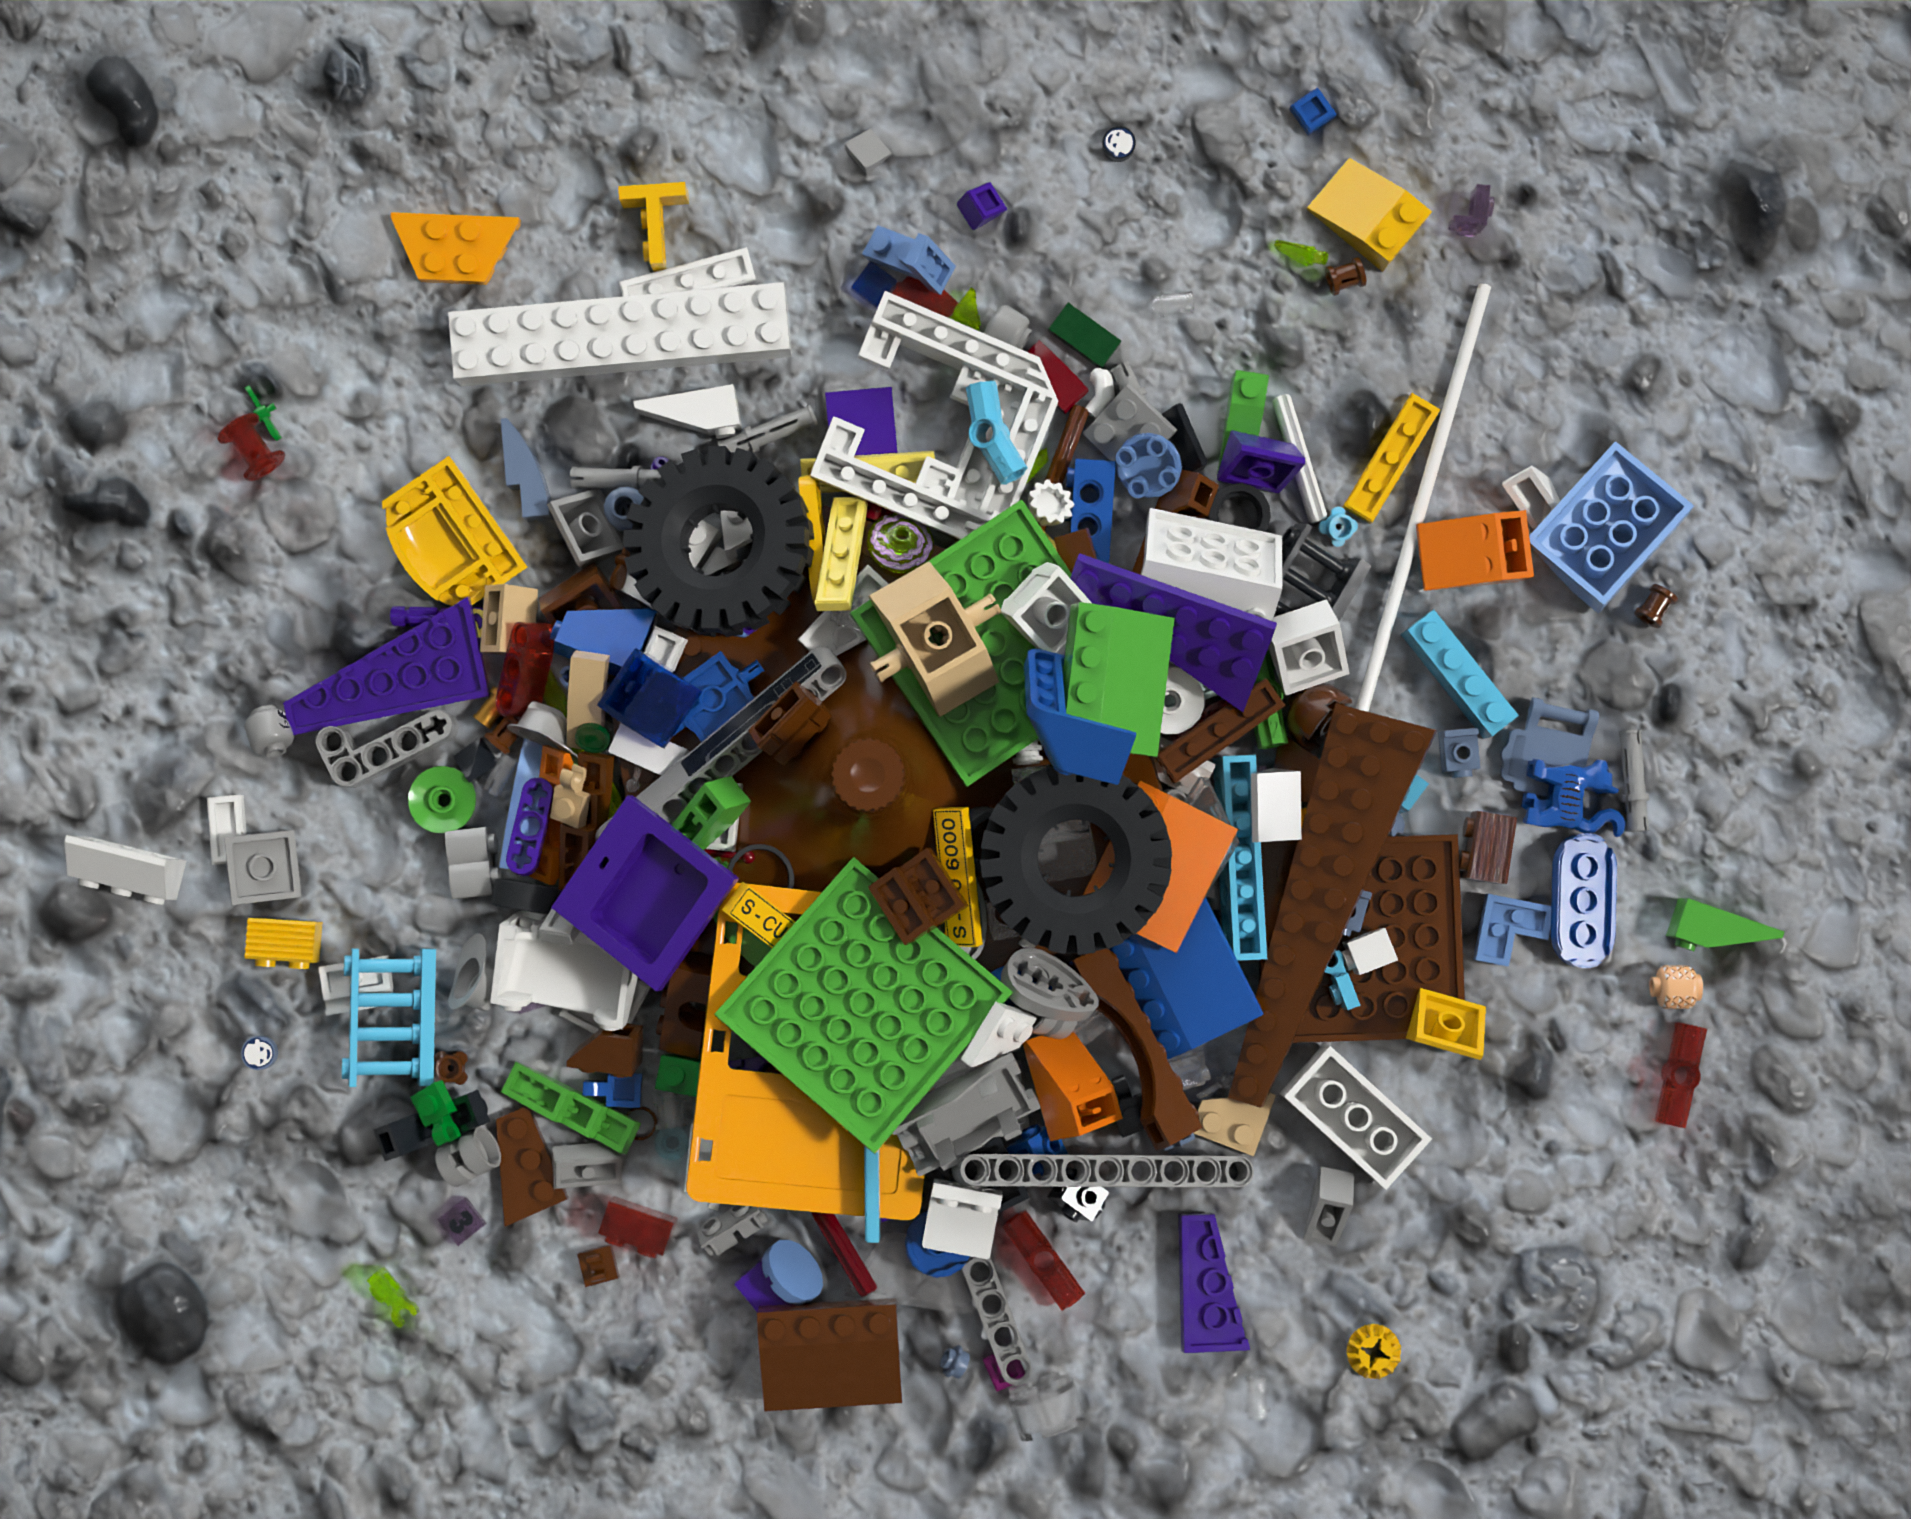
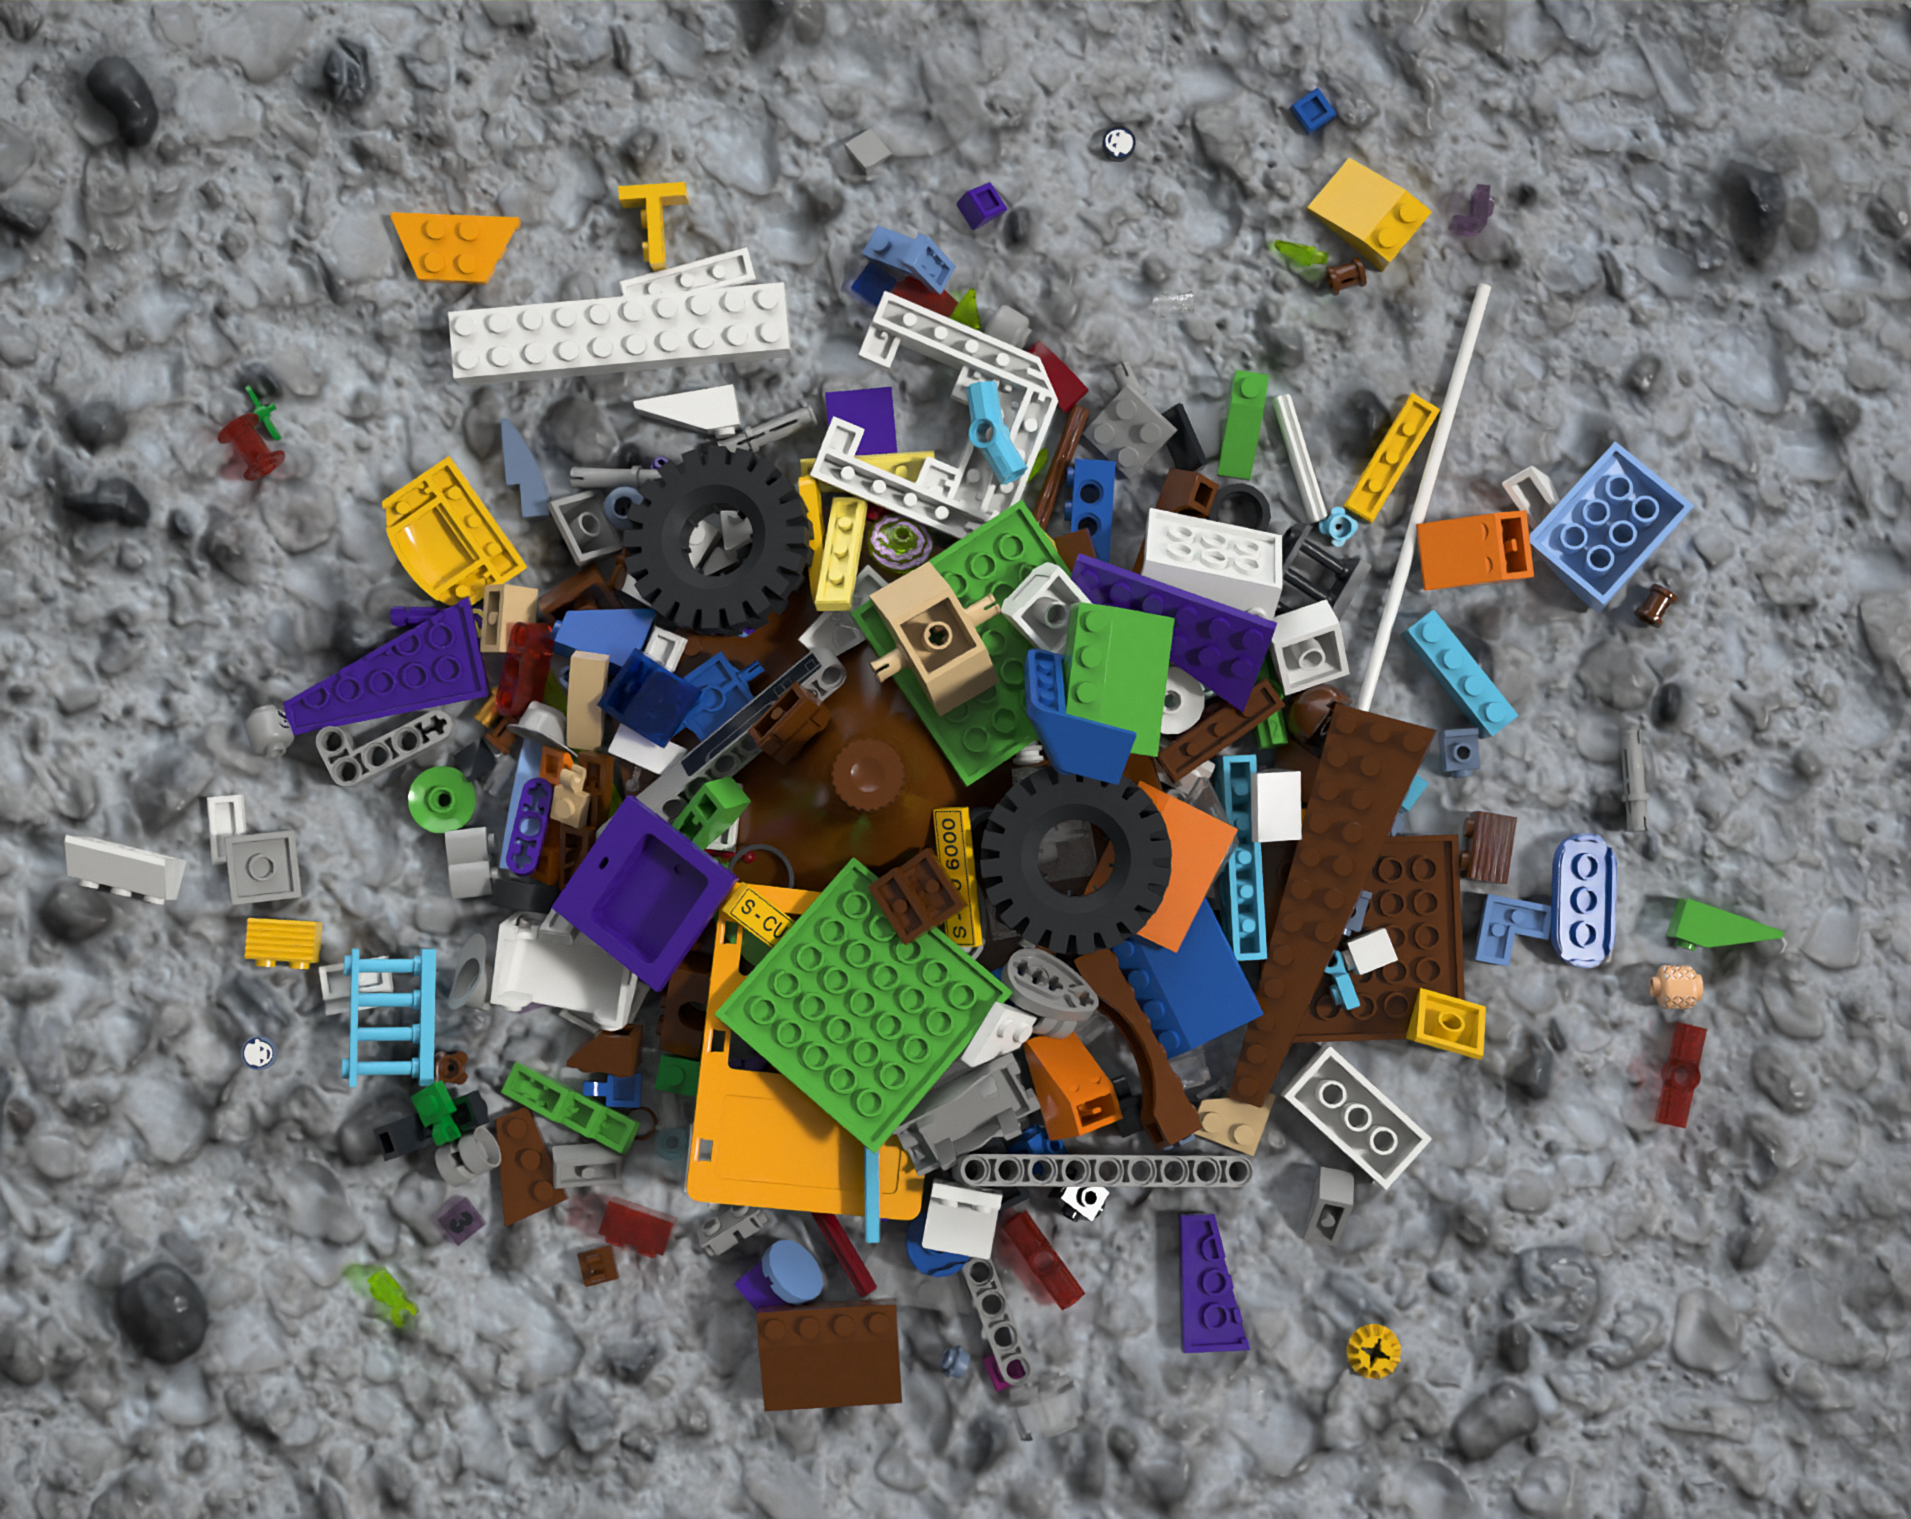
(592, 737): dark green piece -> none
(1049, 503): white piece -> none
(1084, 336): dark green tile -> none
(1104, 391): white arm -> none
(1148, 465): medium blue dish -> none
(1259, 462): dark purple slope -> none
(1546, 744): sand blue piece -> none
(1566, 795): blue animal -> none

